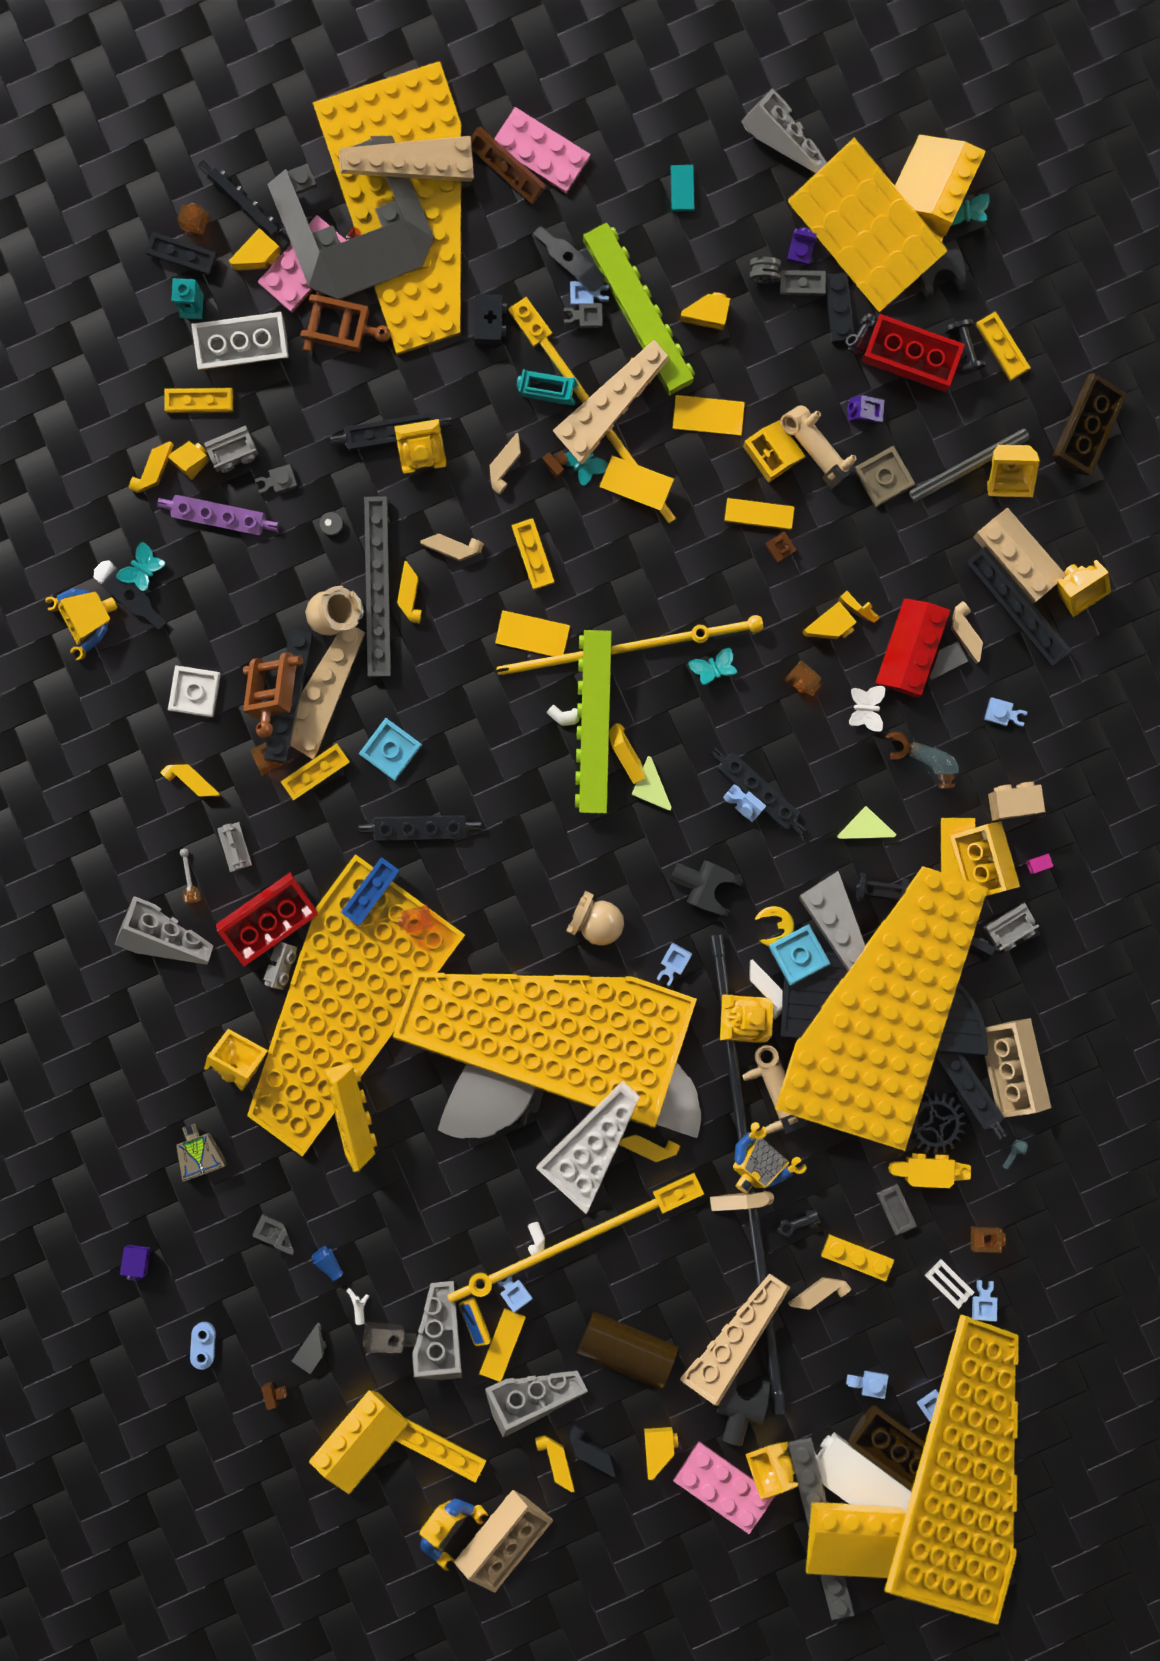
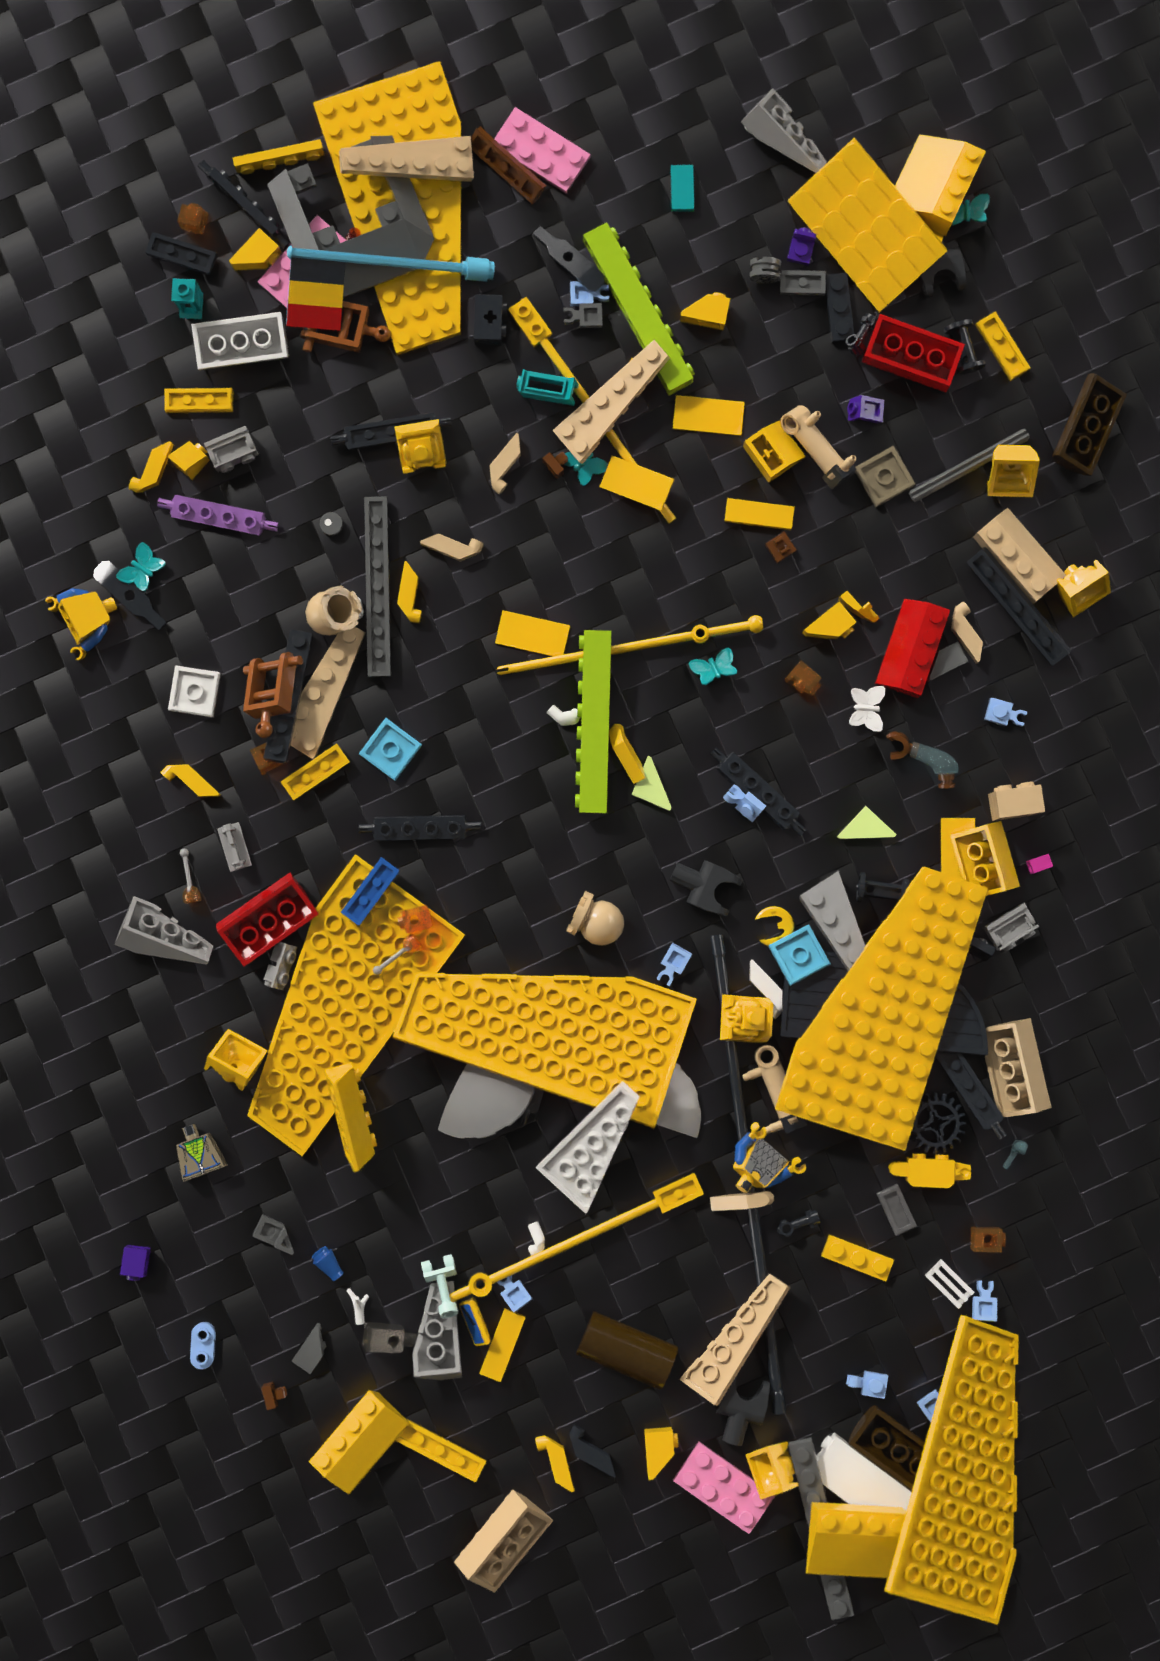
(280, 479): dark grey plate -> none
(285, 155): none -> yellow plate
(319, 275): none -> flag
(410, 945): none -> hinge
(443, 1526): torso -> none
(447, 1308): none -> light aqua bar
(525, 1400): light grey wedge -> none
(533, 554): yellow plate -> none
(649, 1149): yellow piece -> none
(818, 1292): tan piece -> none

